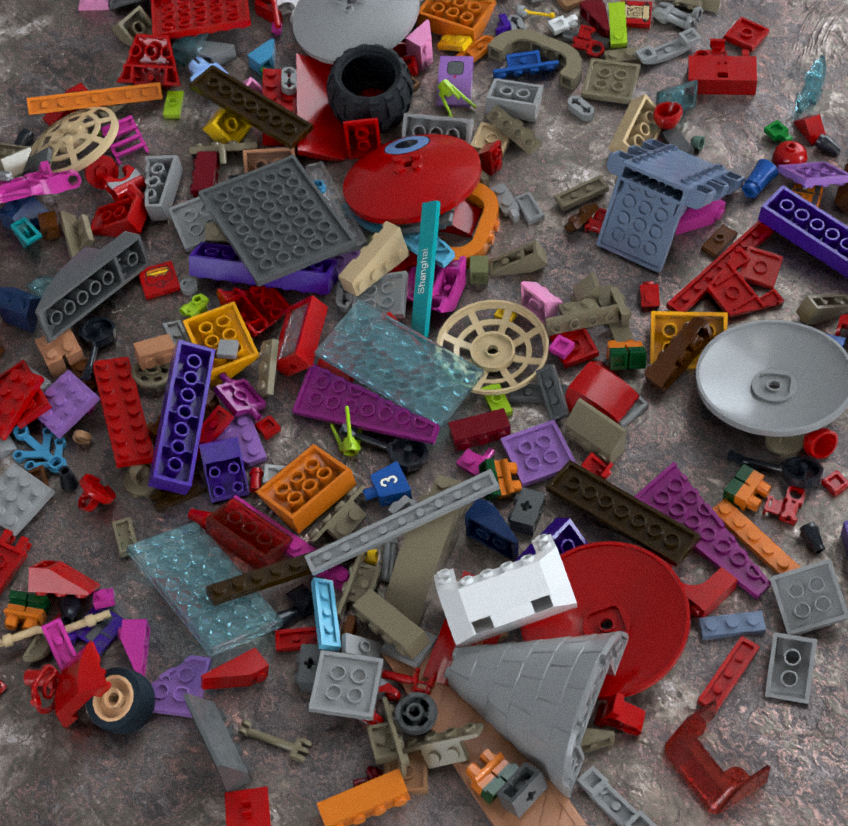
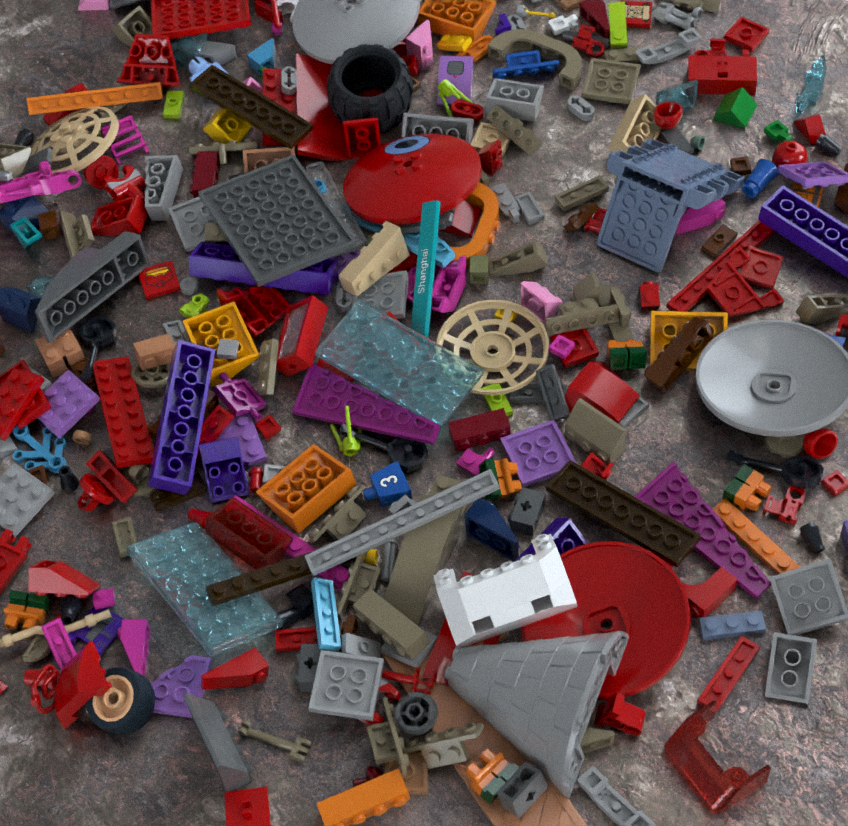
(111, 476): none -> red slope
(467, 110): none -> red plate
(736, 109): none -> green slope
(740, 165): none -> reddish brown plate

